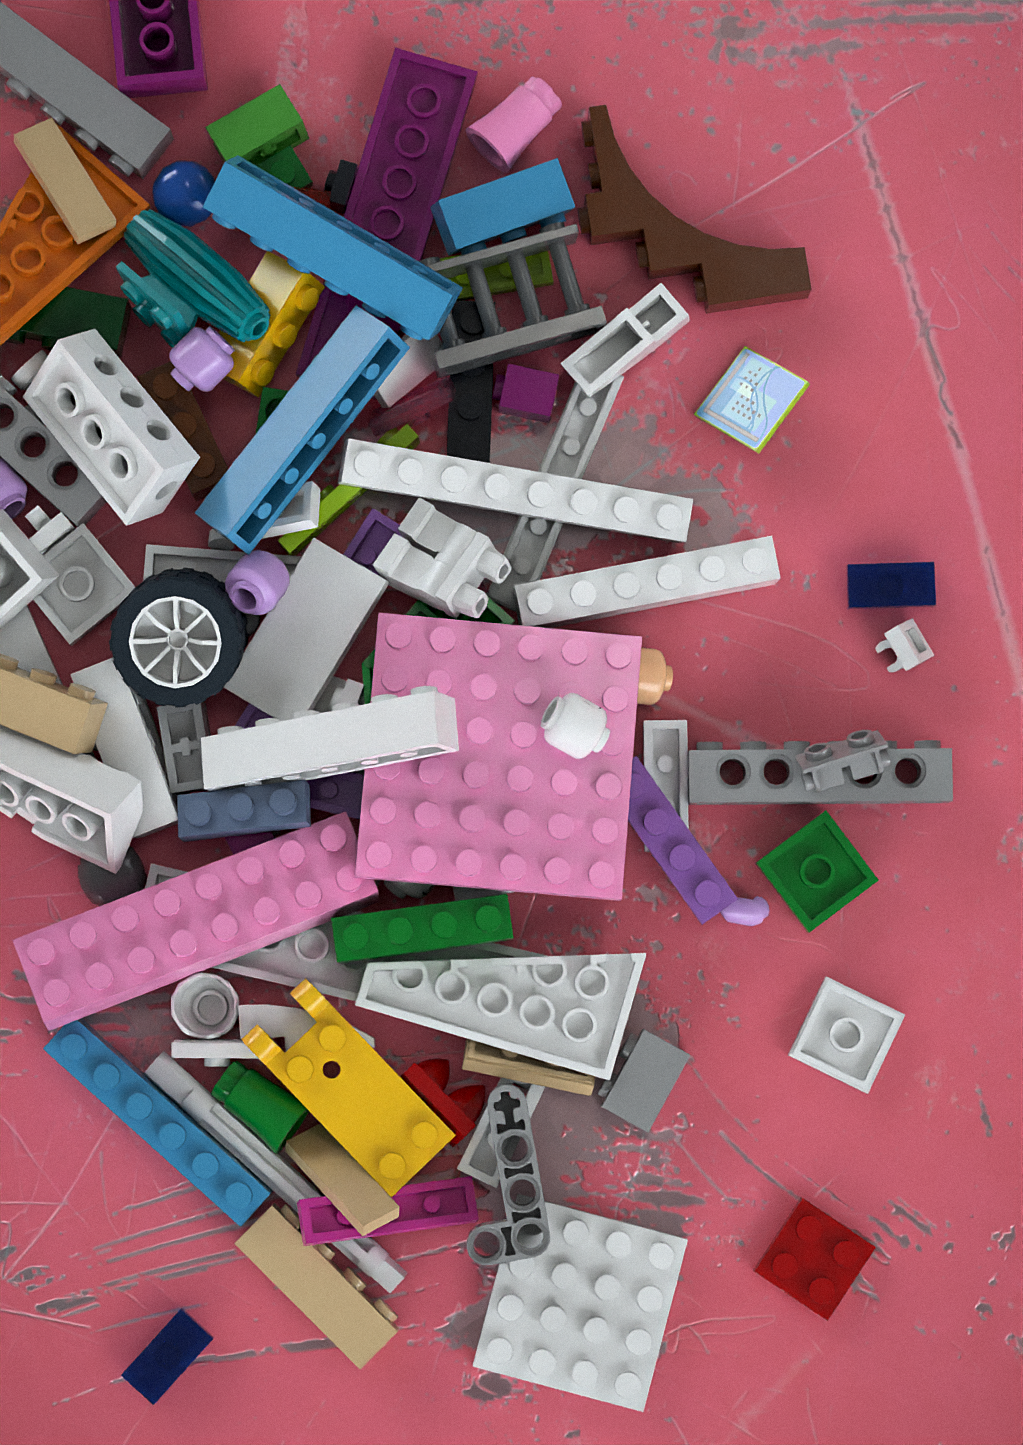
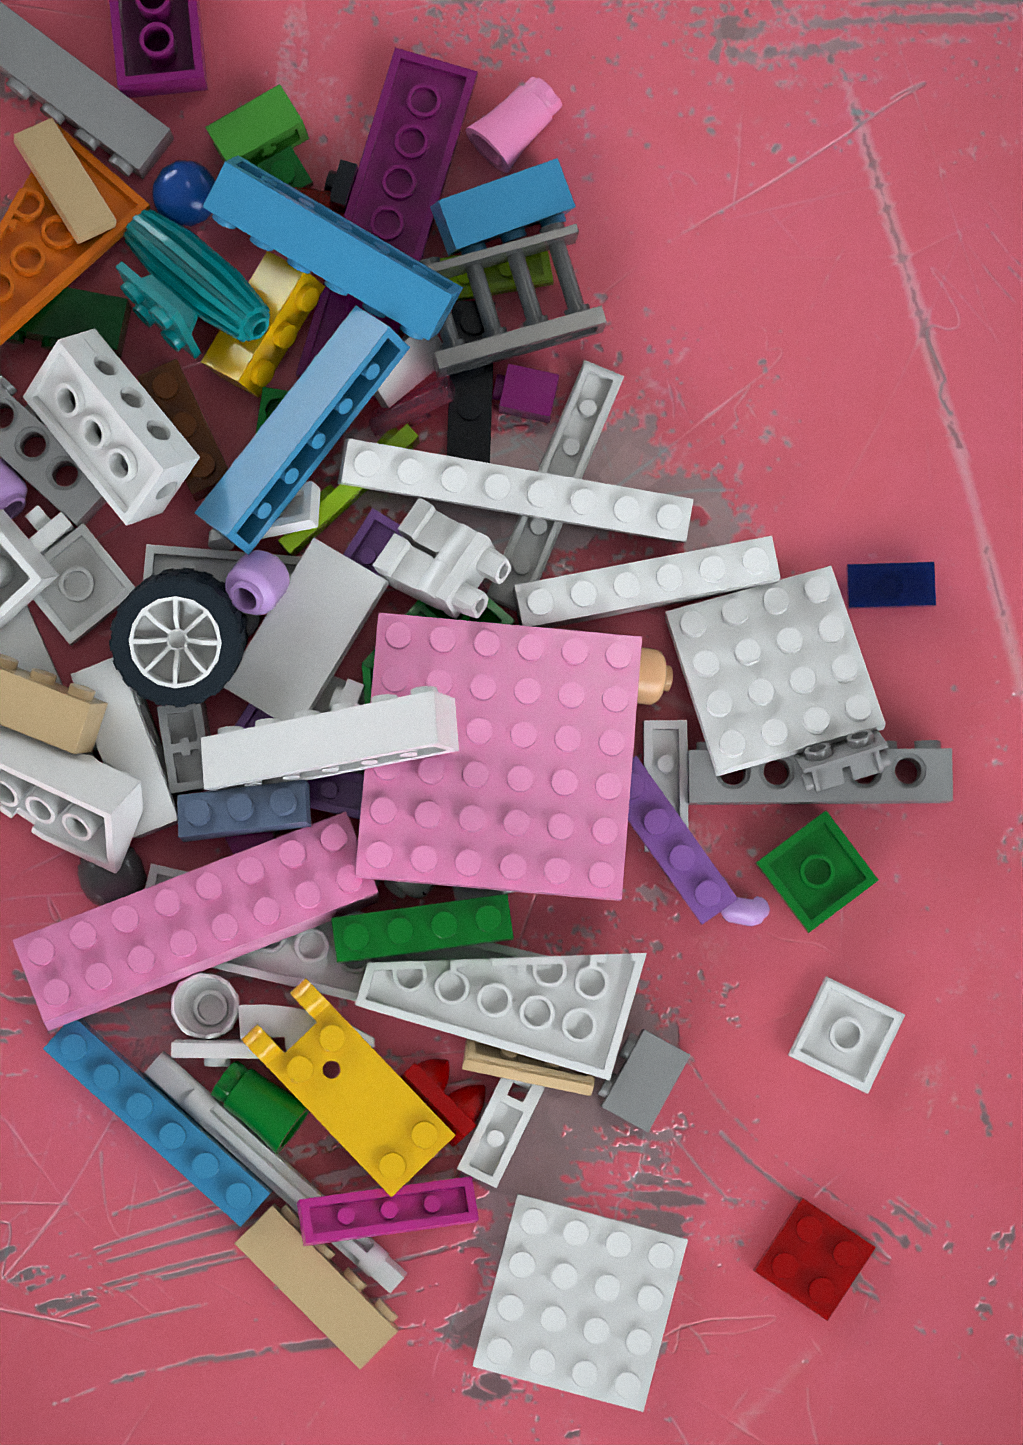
(28, 371): white tile -> none
(167, 1356): clear blue plate -> none
(201, 359): lavender head -> none
(342, 1179): tan tile -> none
(509, 1172): light grey beam -> none
(575, 725): white head -> none
(624, 210): reddish brown arch -> none
(626, 340): white slope -> none
(752, 399): piece -> none
(774, 670): none -> white plate
(907, 644): white tile -> none

